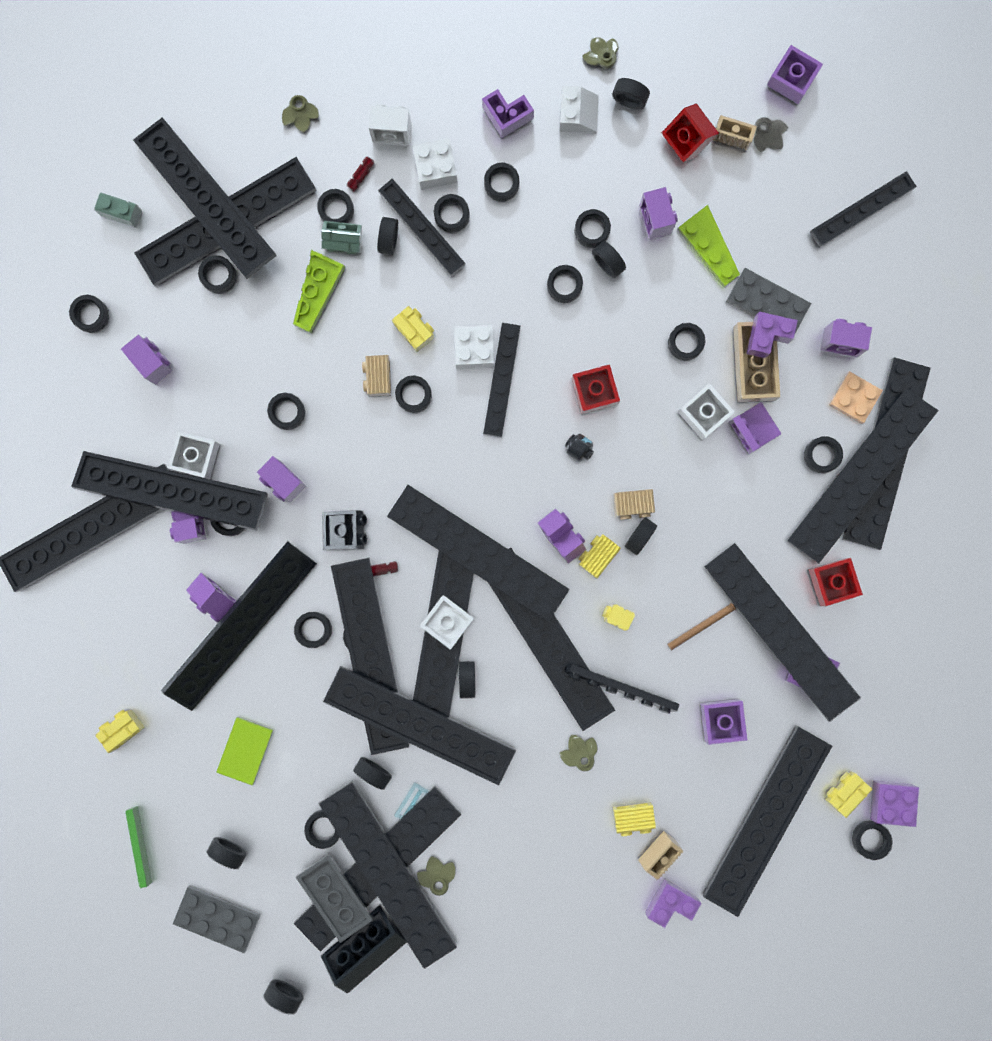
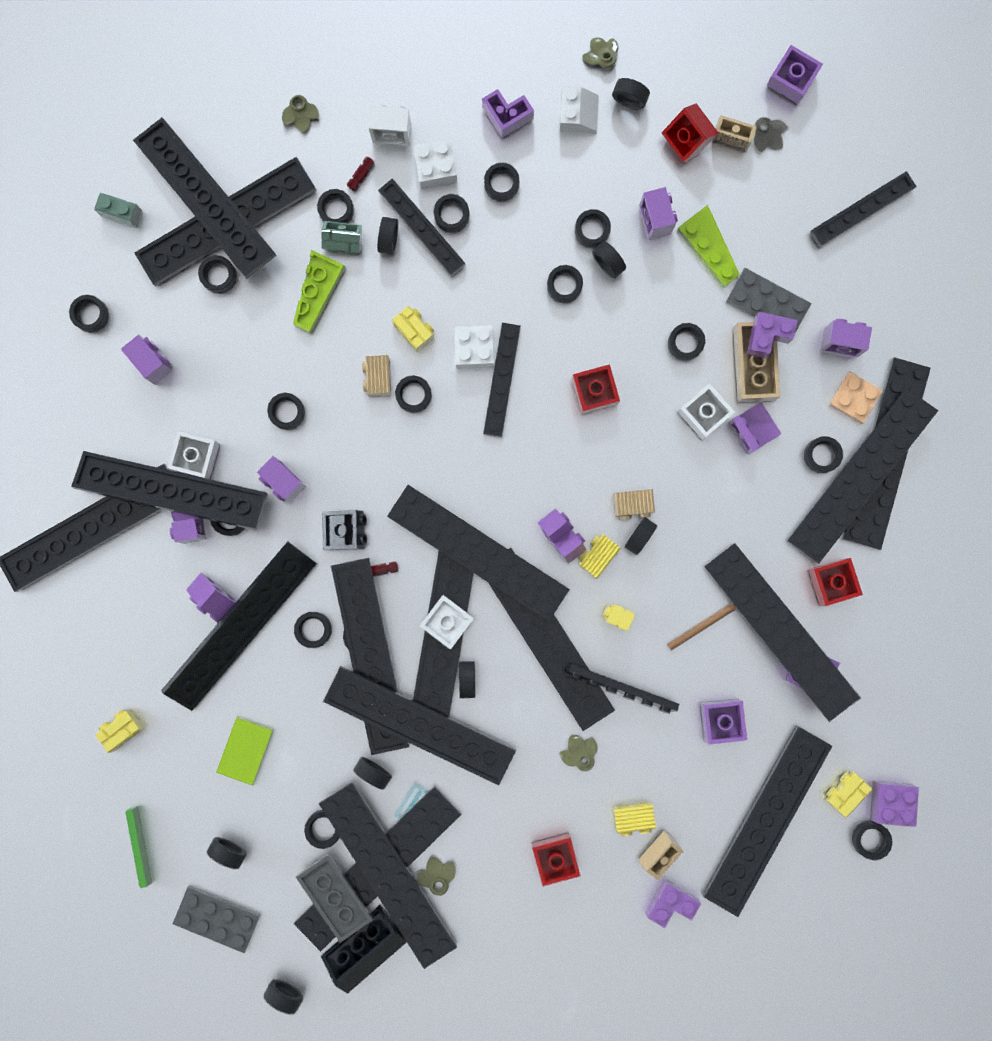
(555, 859): none -> red brick
(579, 447): black head -> none

